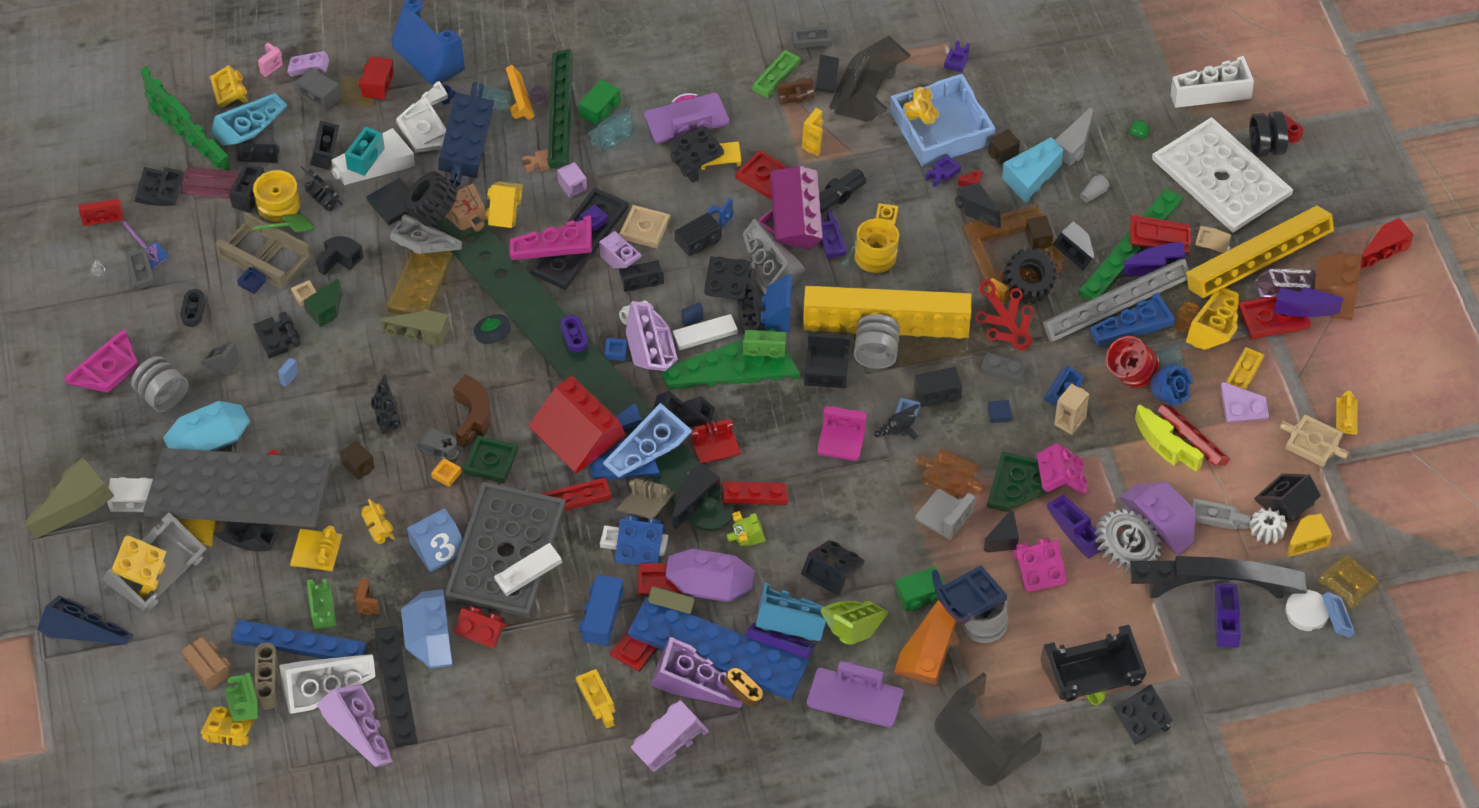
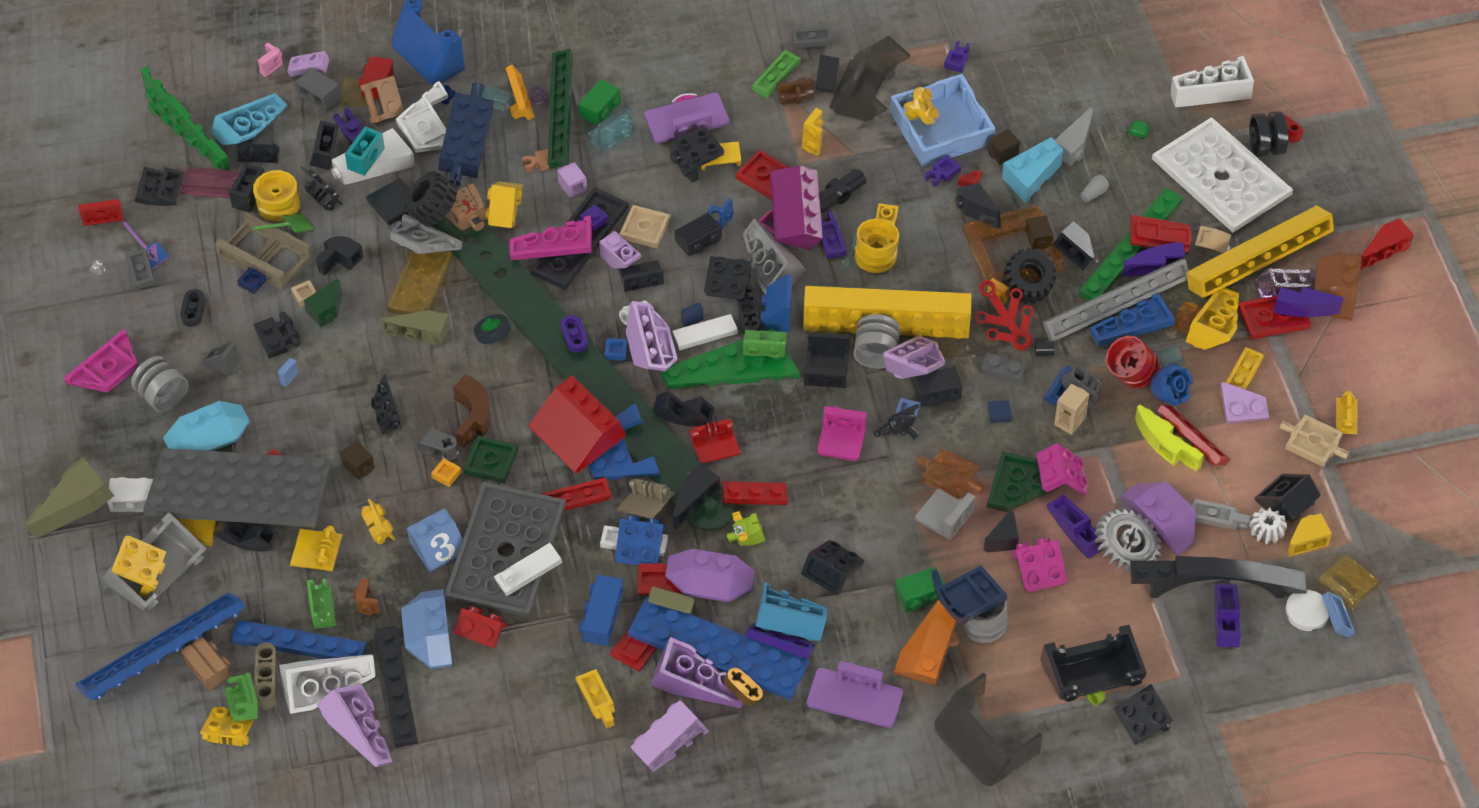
(68, 620): dark blue wedge -> none
(160, 645): none -> blue plate
(228, 86): yellow bracket -> none
(351, 128): none -> dark purple hinge
(388, 97): none -> medium nougat plate
(652, 438): light blue wedge -> none
(853, 620): lime wedge -> none
(914, 358): none -> lavender wedge
(1044, 348): none -> black hinge
(1084, 379): none -> dark grey piece

